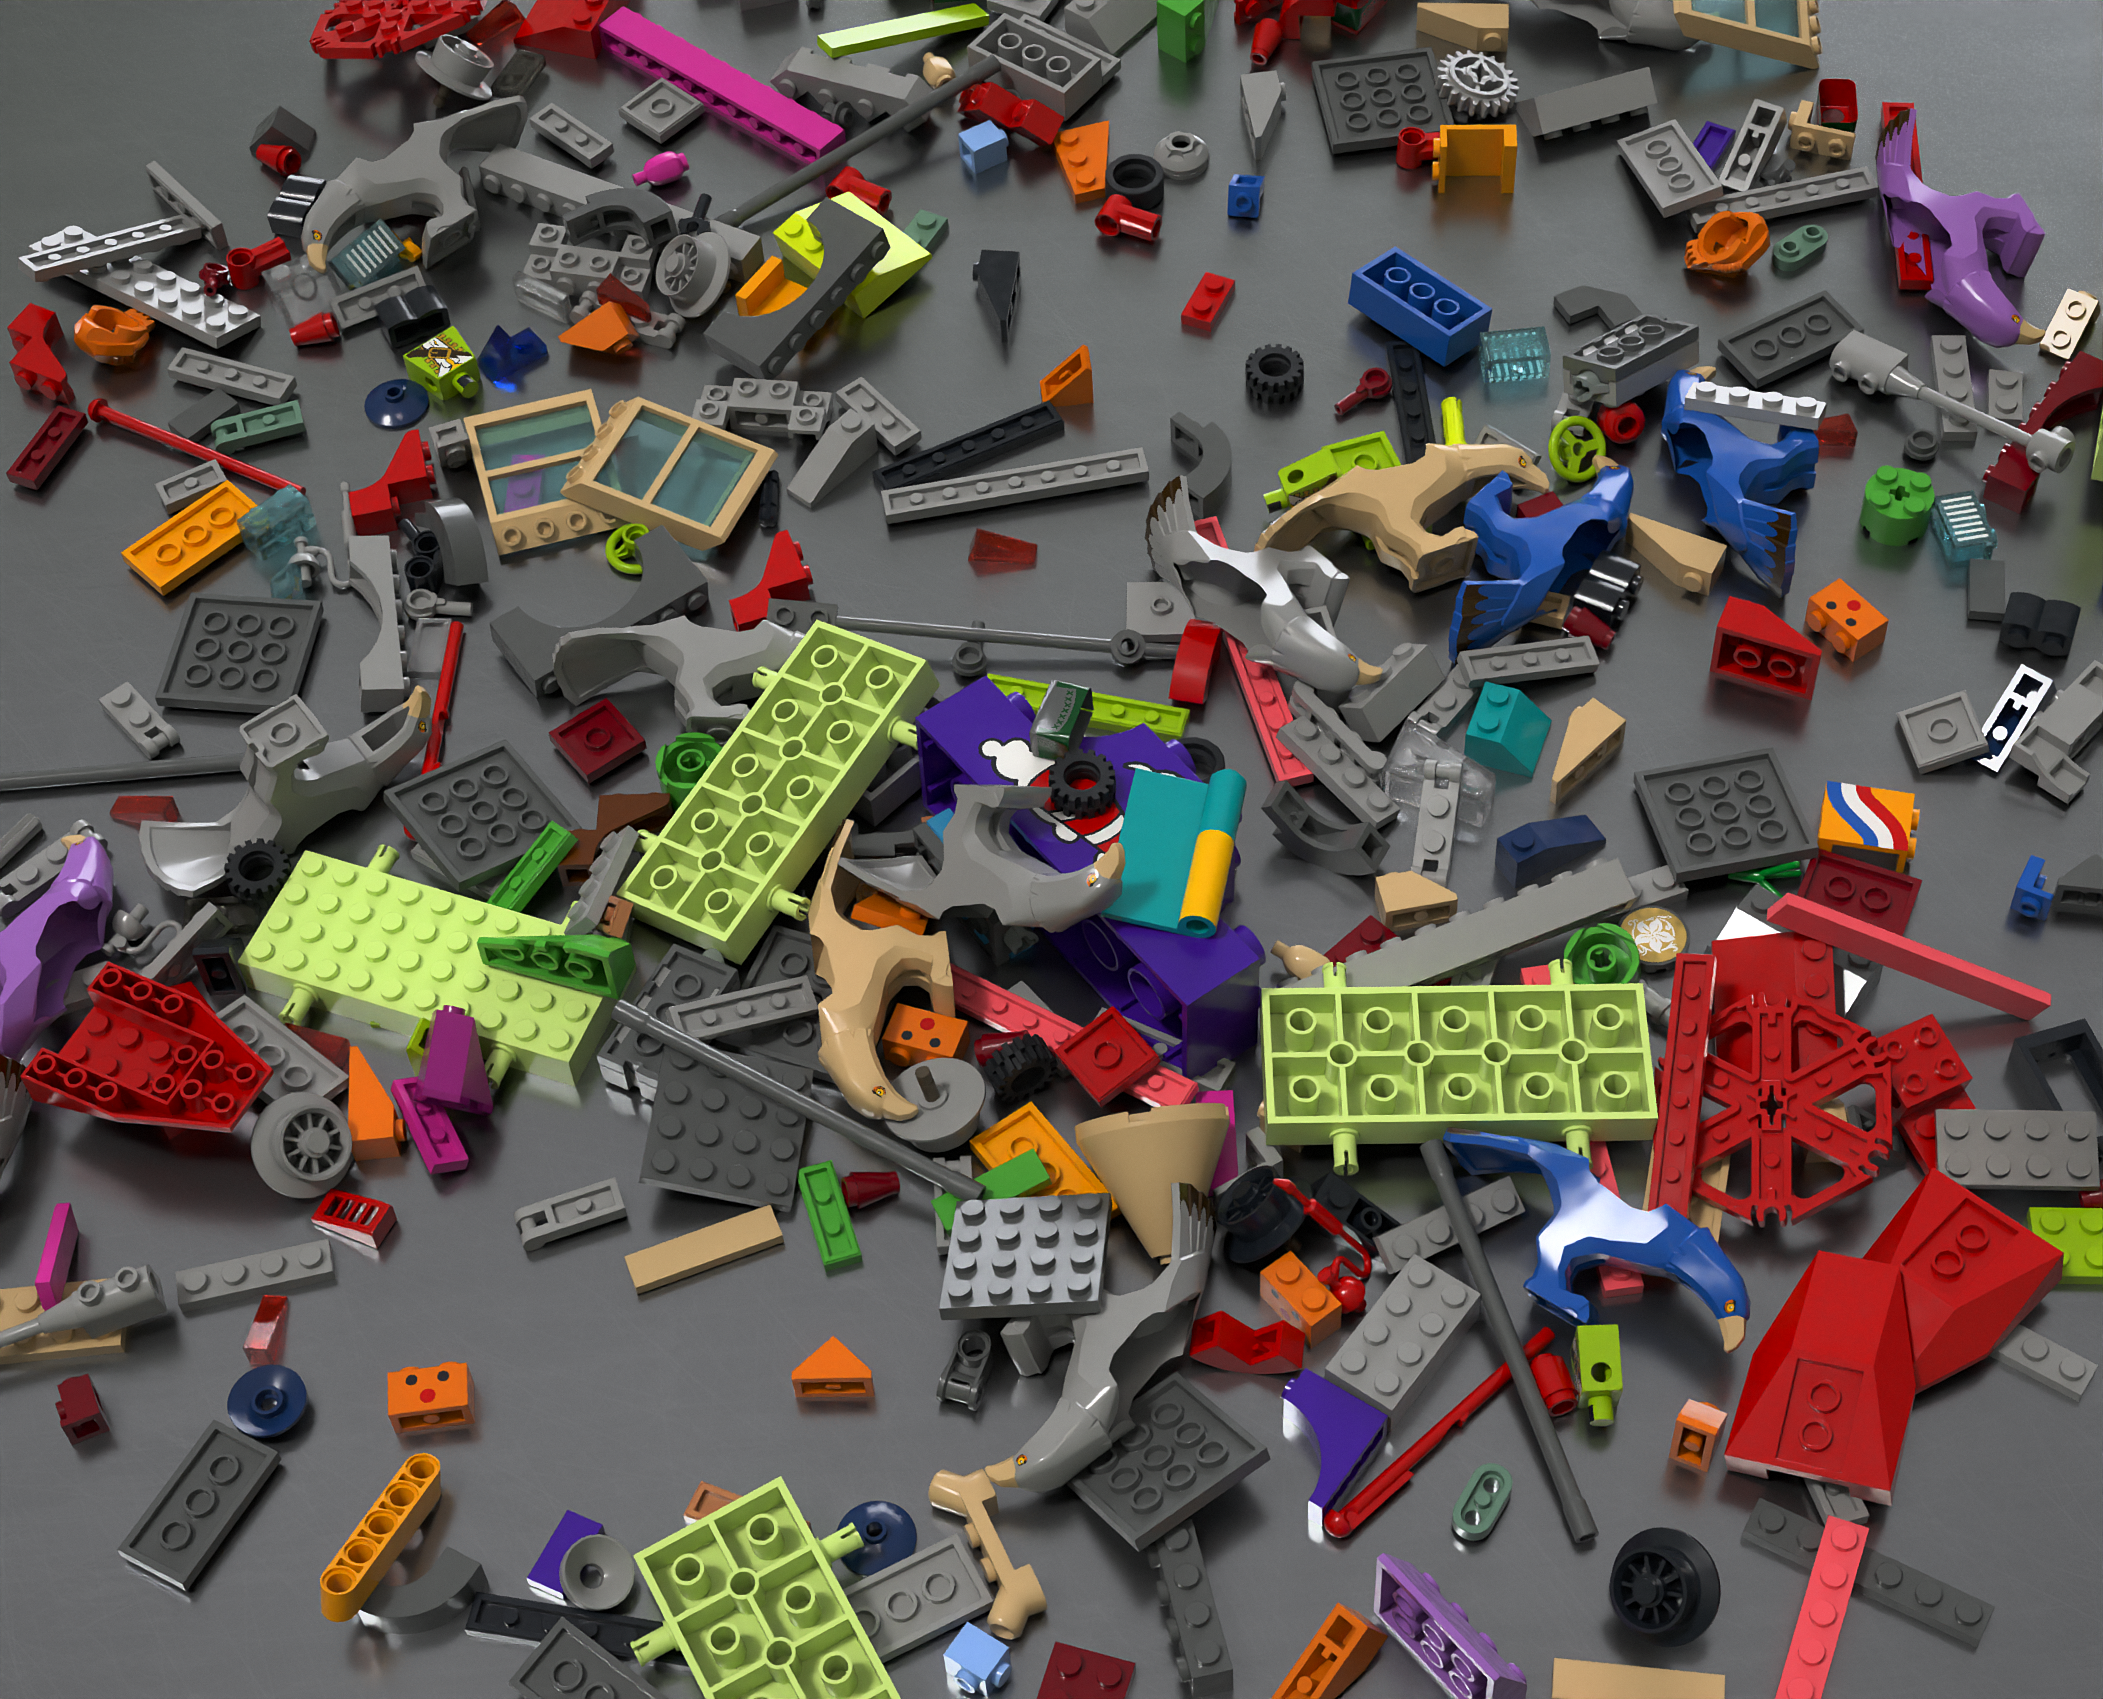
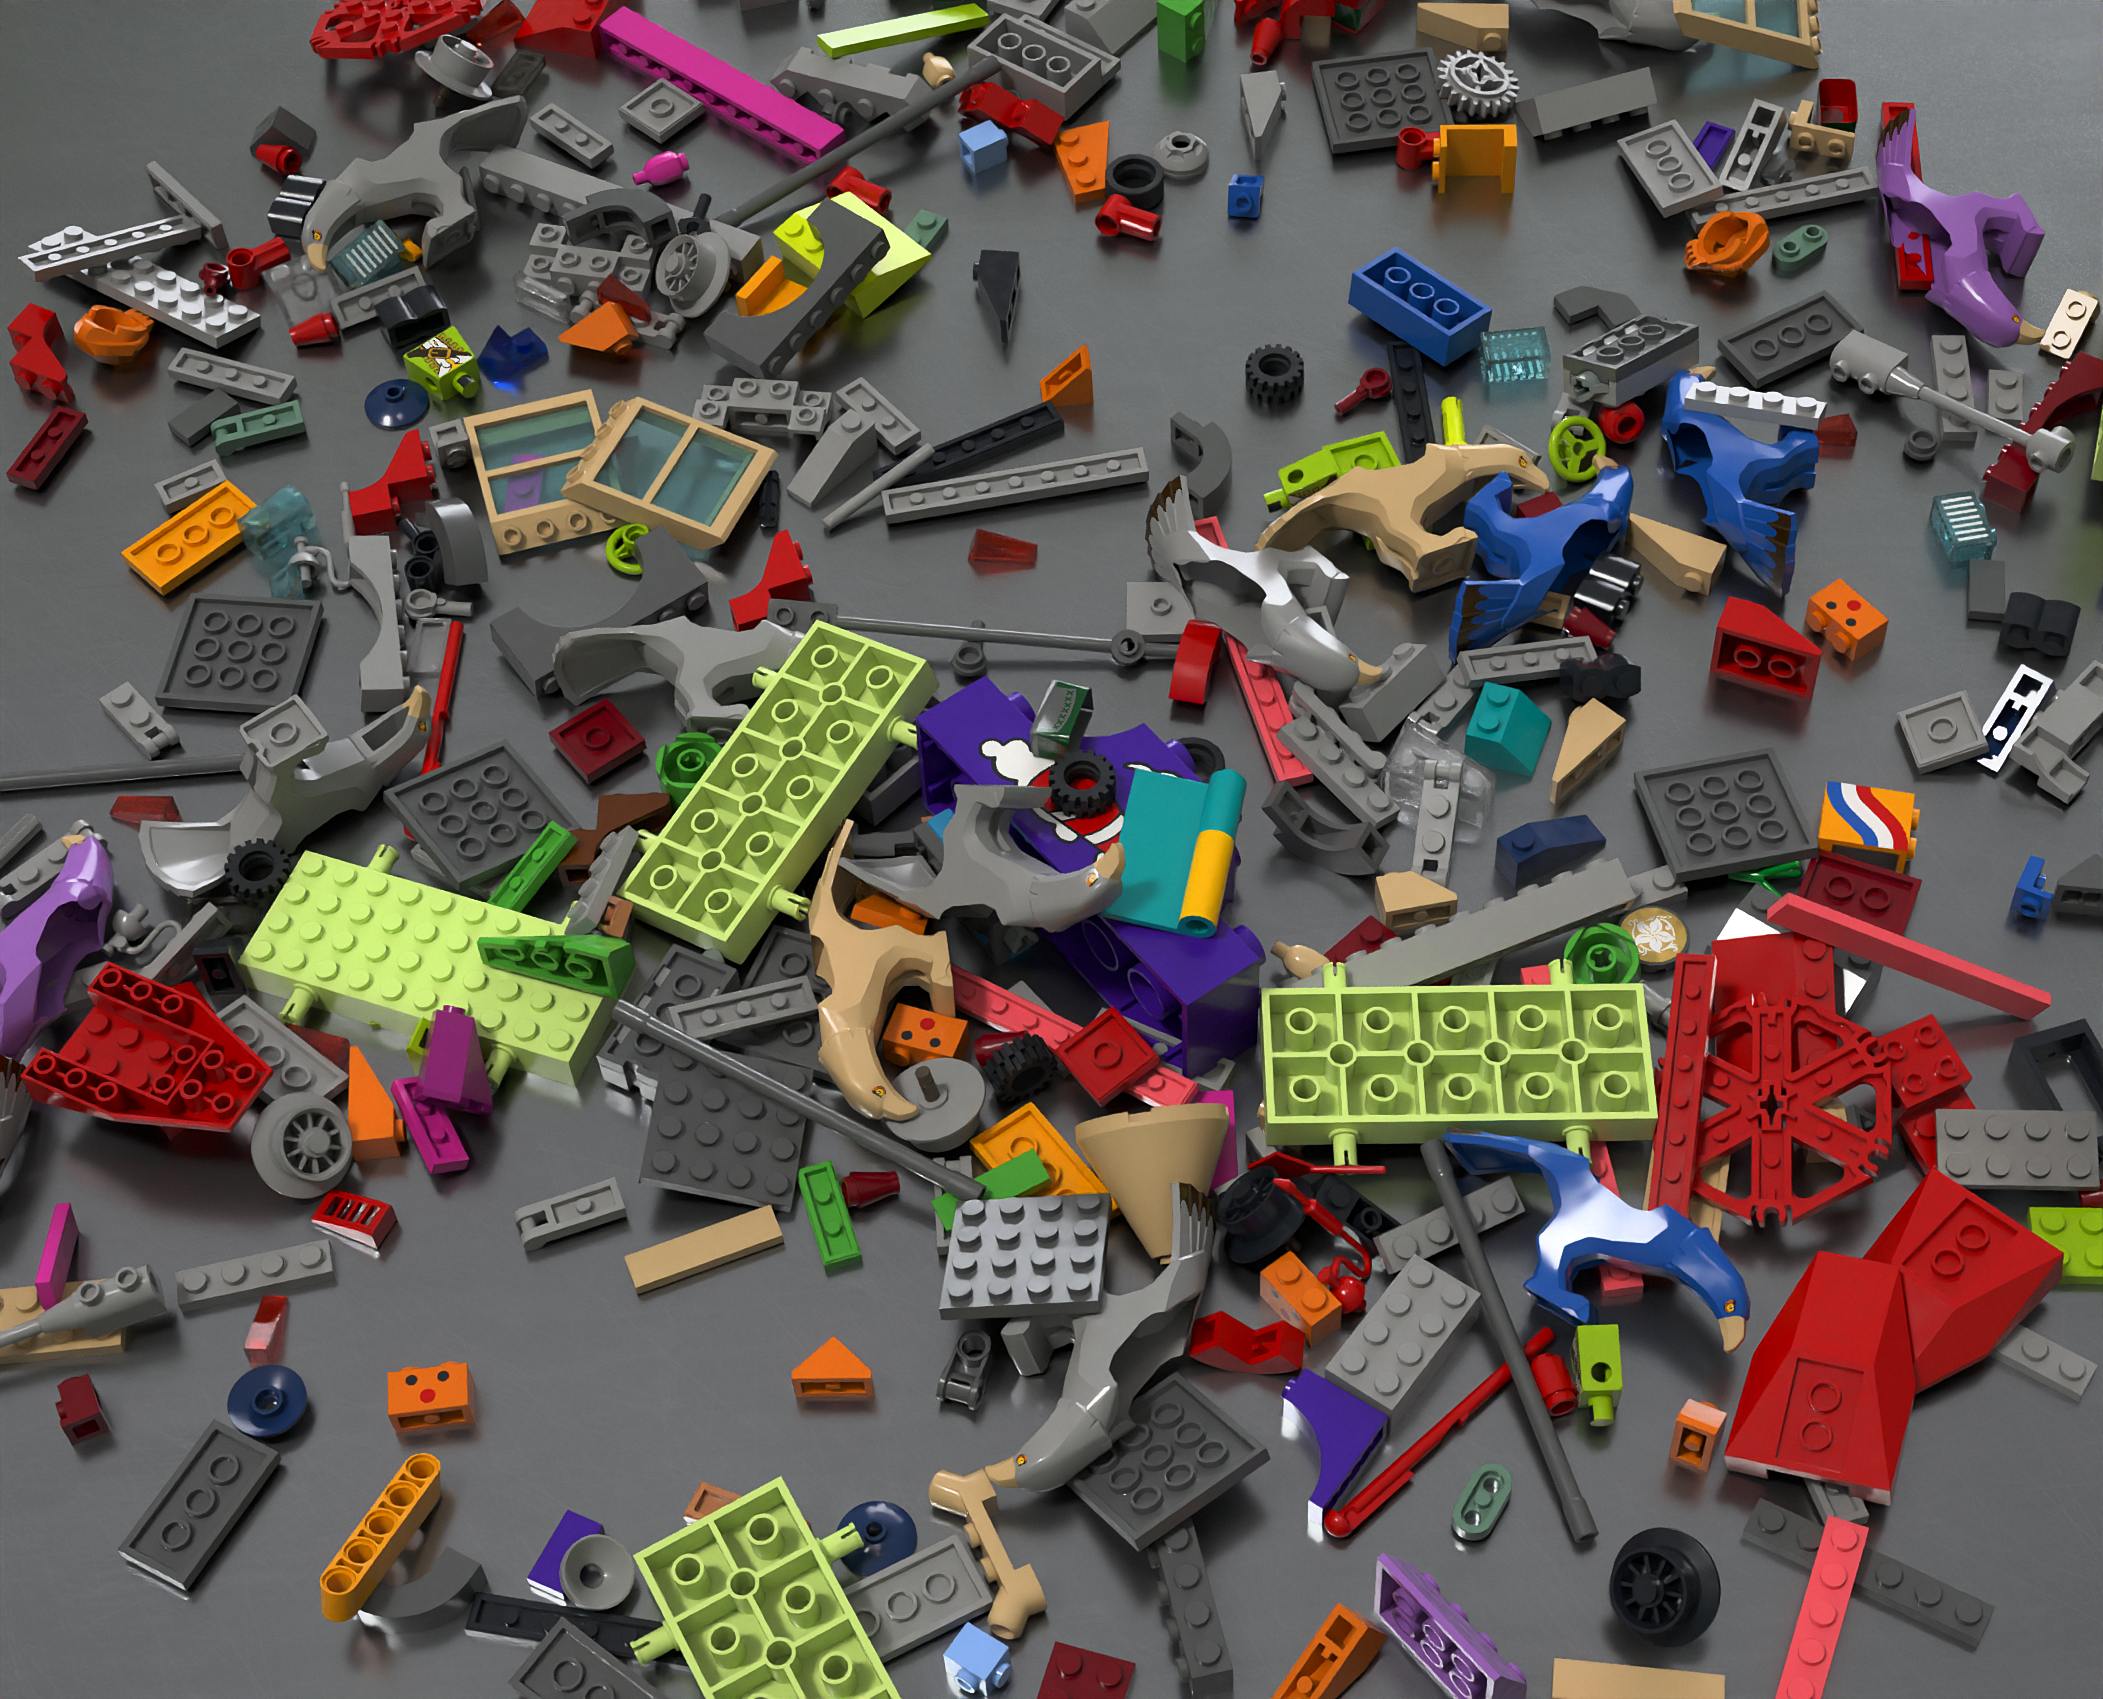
(99, 410): red bar -> none
(879, 485): none -> light grey bar
(1109, 711): lime tile -> none
(1208, 301): red plate -> none
(1292, 1167): none -> red piece
(1606, 675): none -> black brick
(1897, 505): bright green brick -> none

